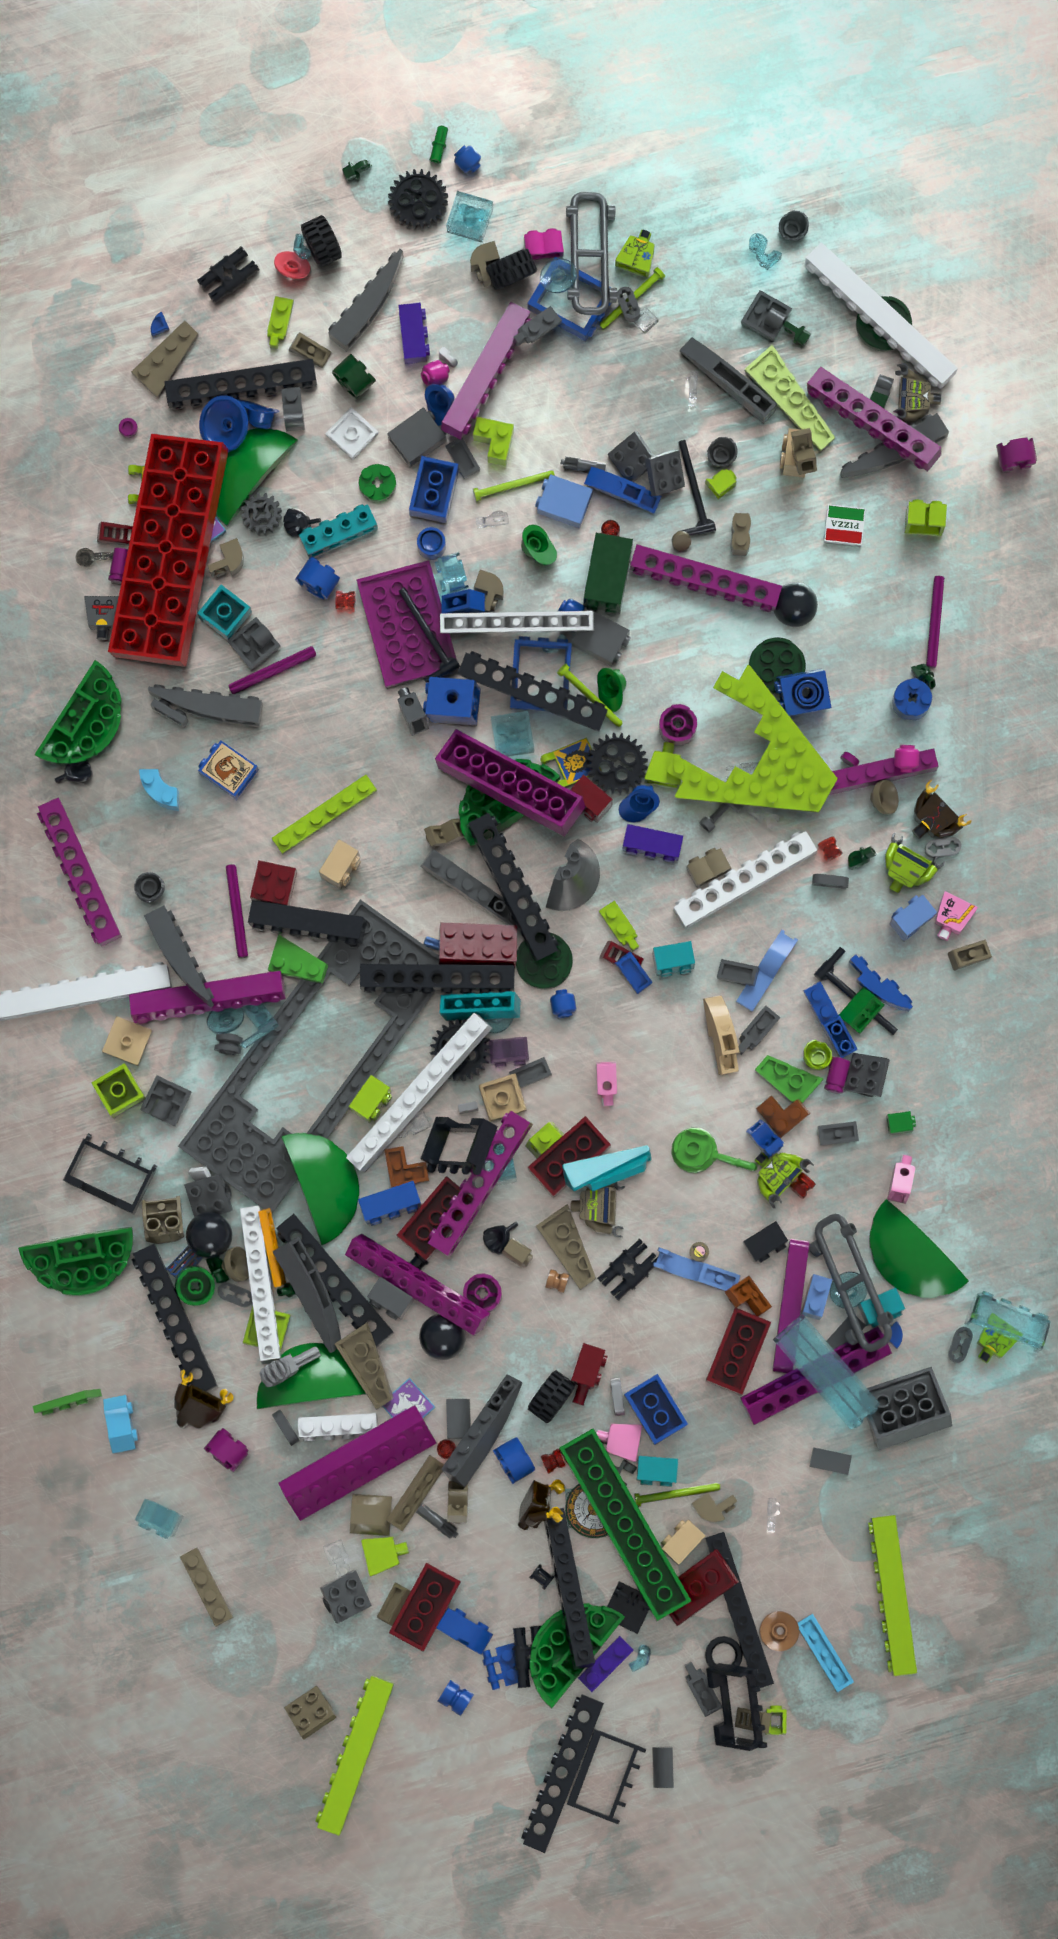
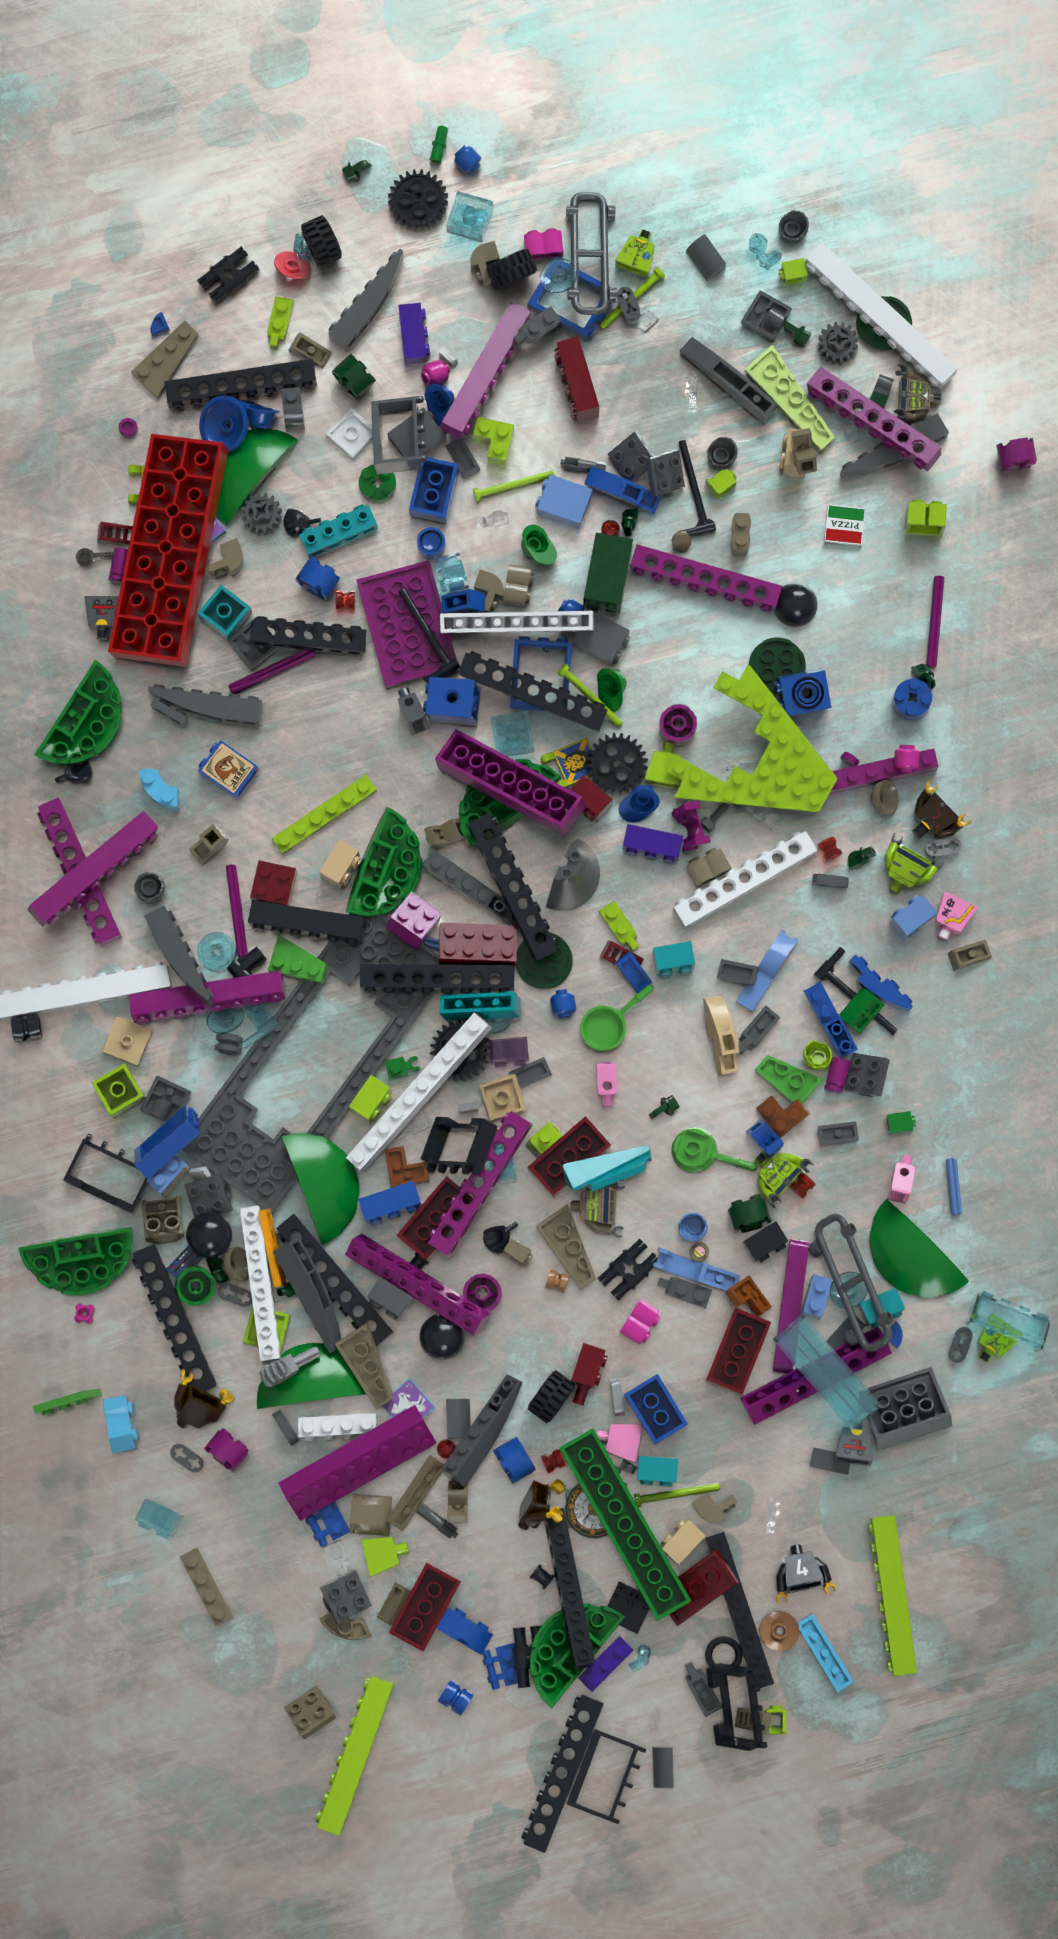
(26, 1028): none -> black wheel
(82, 1308): none -> dark pink plate
(92, 869): none -> magenta brick
(167, 1141): none -> blue window
(169, 1176): none -> medium blue brick
(190, 1454): none -> dark grey beam
(210, 842): none -> dark tan brick
(218, 941): none -> clear light blue brick
(247, 964): none -> black piece
(260, 637): none -> black brick
(333, 1521): none -> blue plate
(346, 1629): none -> dark tan tile
(387, 869): none -> green brick
(393, 406): none -> dark grey hinge
(398, 1067): none -> green plate
(413, 920): none -> brick
(516, 586): none -> dark tan brick
(577, 379): none -> dark red brick
(605, 1026): none -> bright green piece
(629, 520): none -> dark green piece
(640, 1321): none -> dark pink brick
(668, 1106): none -> dark green piece
(686, 1291): none -> dark grey hinge
(688, 816): none -> magenta piece
(693, 1227): none -> medium blue hair
(706, 257): none -> dark grey brick
(749, 1214): none -> dark green brick
(793, 271): none -> lime brick
(802, 1572): none -> torso
(845, 341): none -> dark grey gear
(854, 1447): none -> dark grey torso
(954, 1188): none -> medium blue axle

